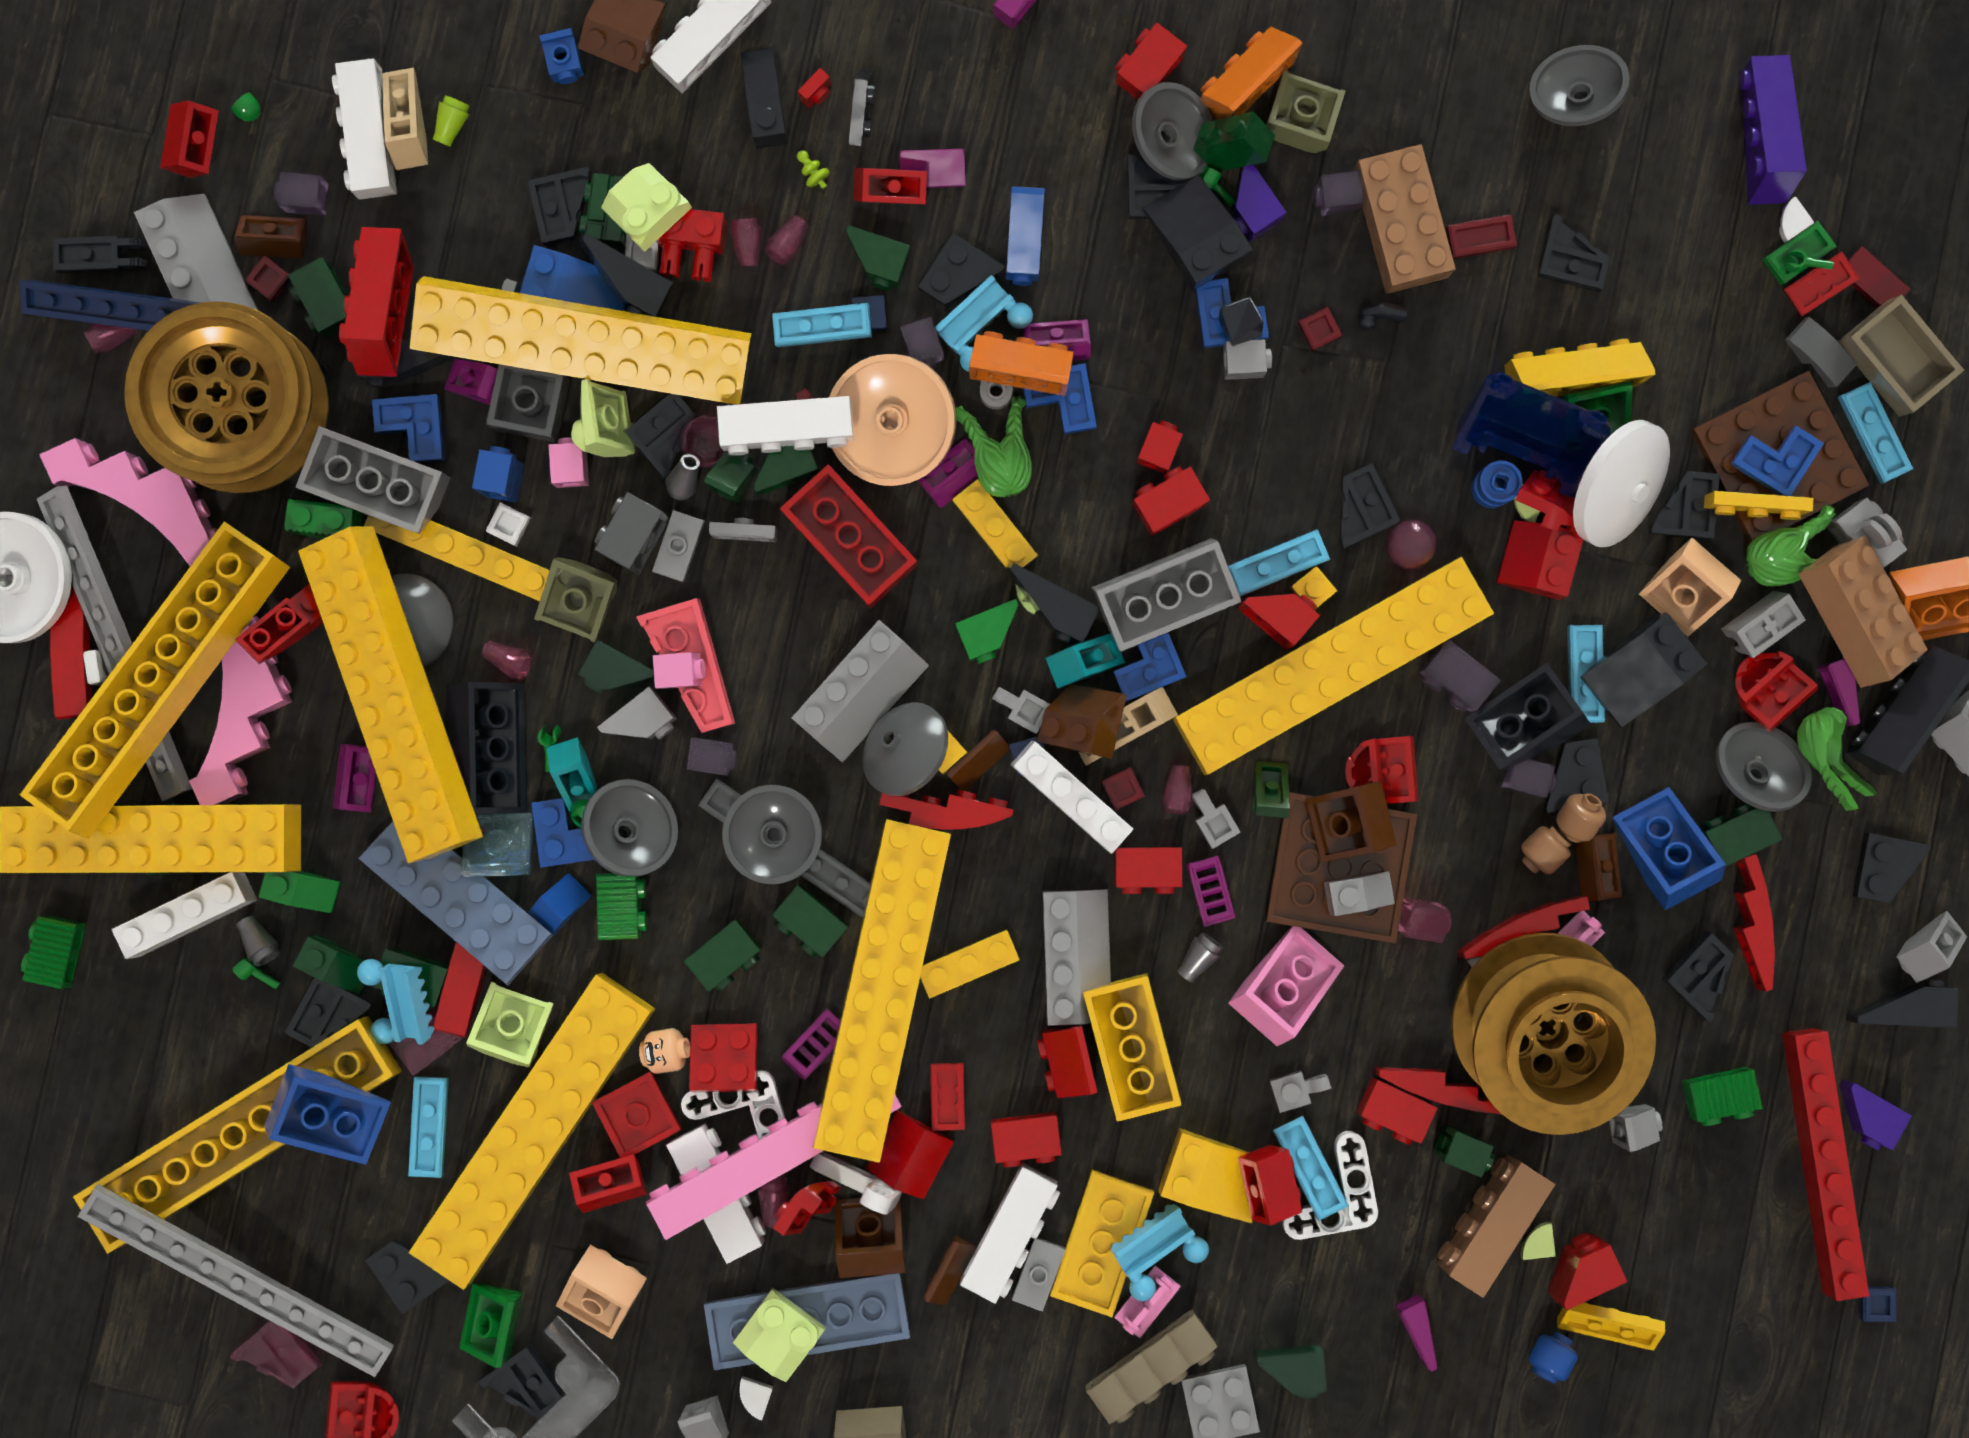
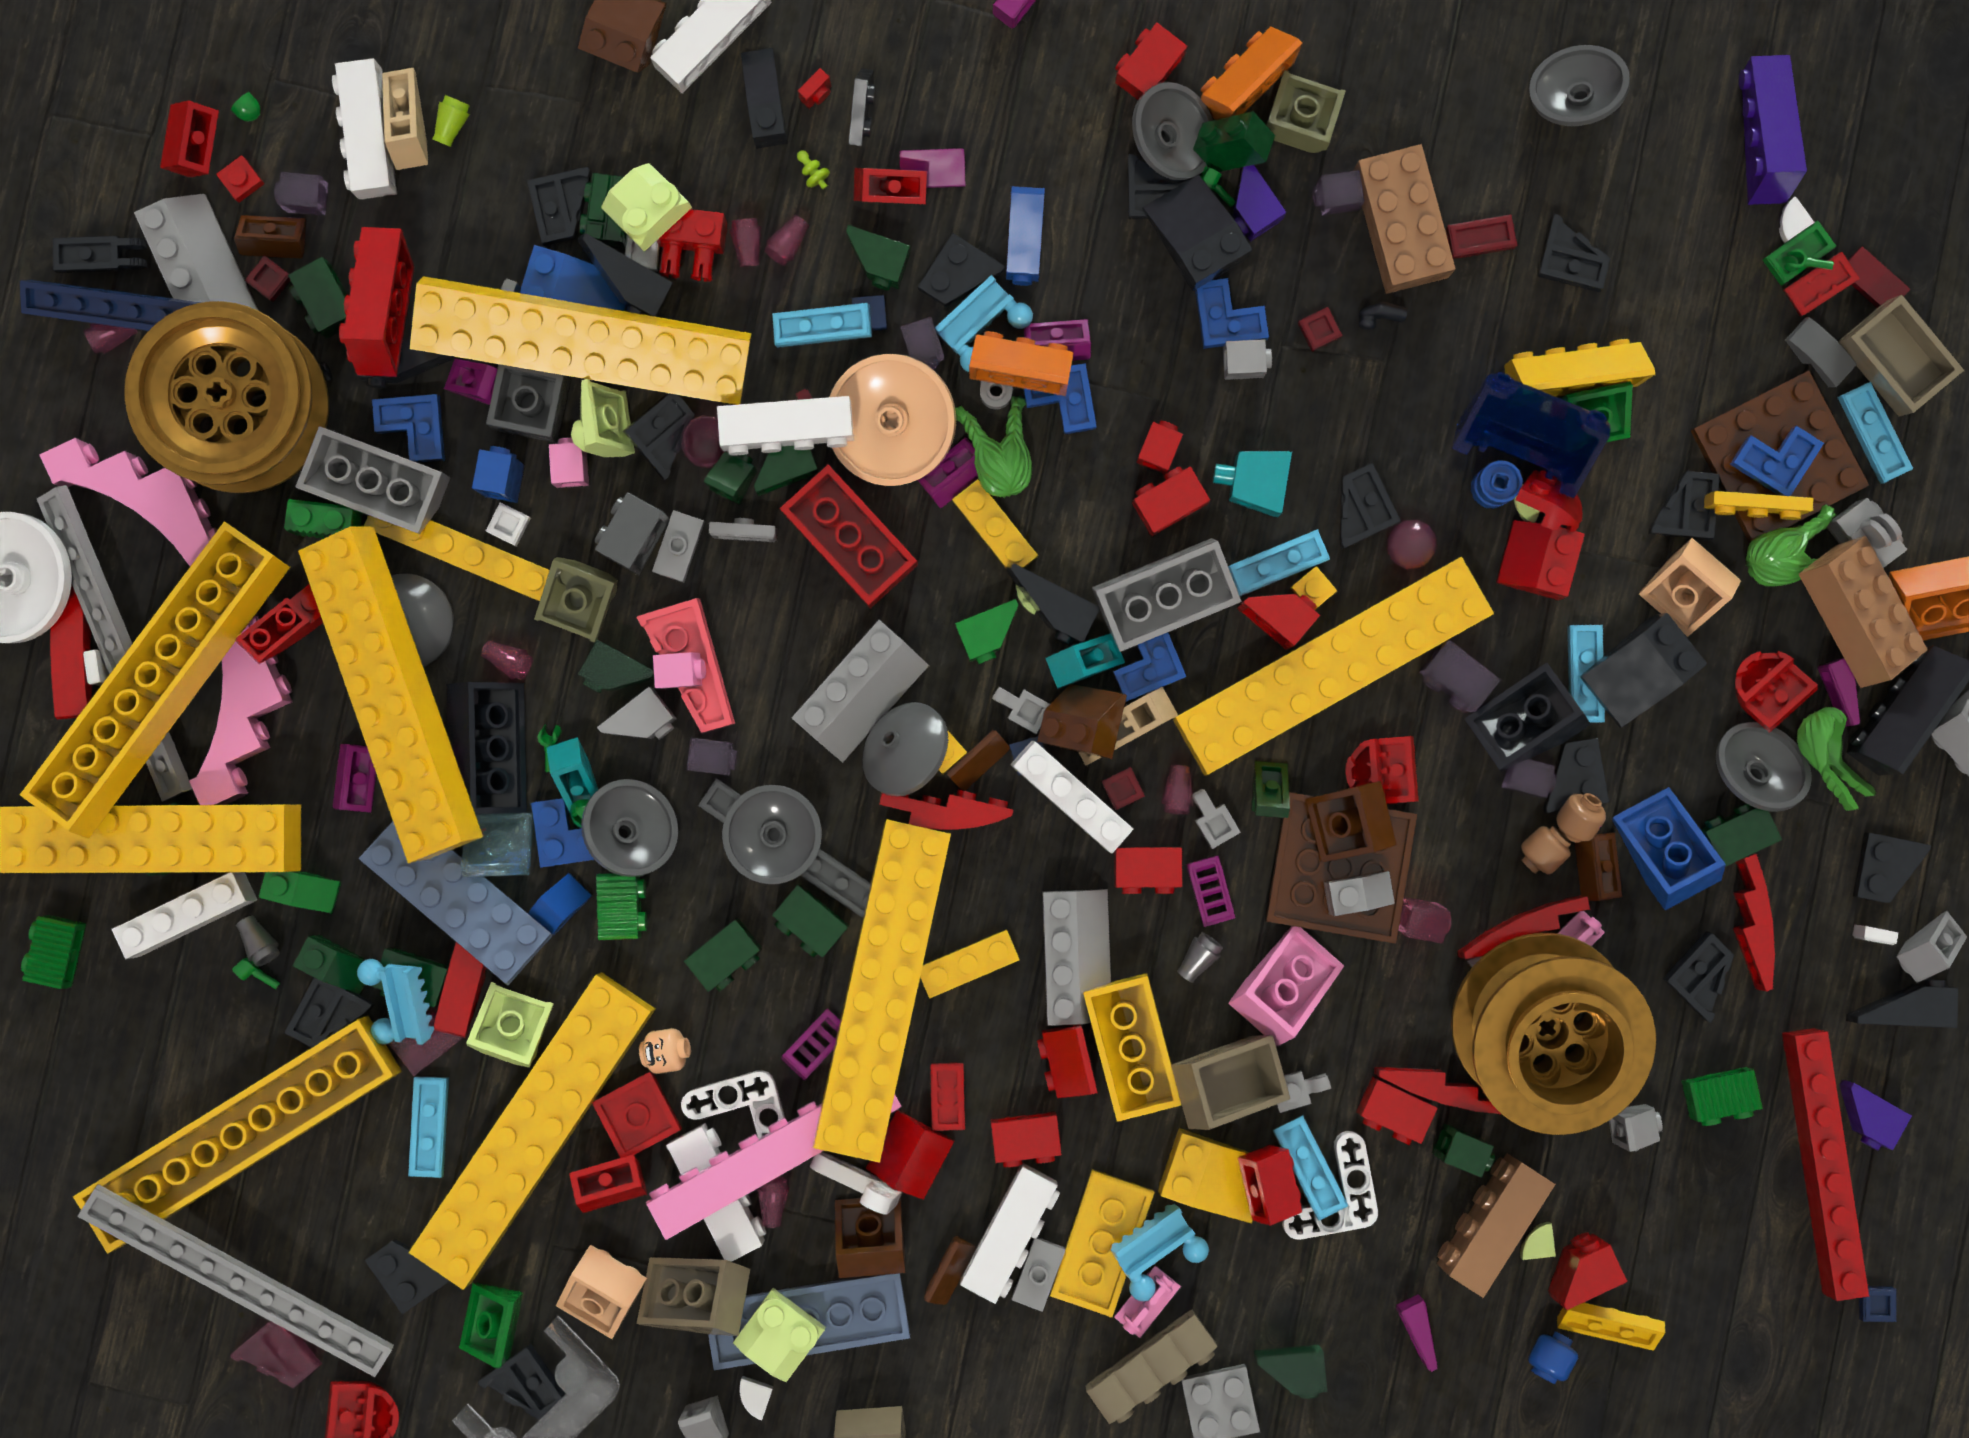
(240, 178): none -> red plate
(325, 1115): blue slope -> none
(558, 44): blue brick -> none
(683, 478): flat silver cone -> none
(694, 1295): none -> dark tan slope
(723, 1057): red plate -> none
(809, 1201): red slope -> none
(1230, 1082): none -> dark tan piece
(1241, 321): black slope -> none
(1257, 480): none -> teal torso
(1621, 483): white dish -> none
(1764, 623): light grey hinge -> none
(1875, 934): none -> white tile

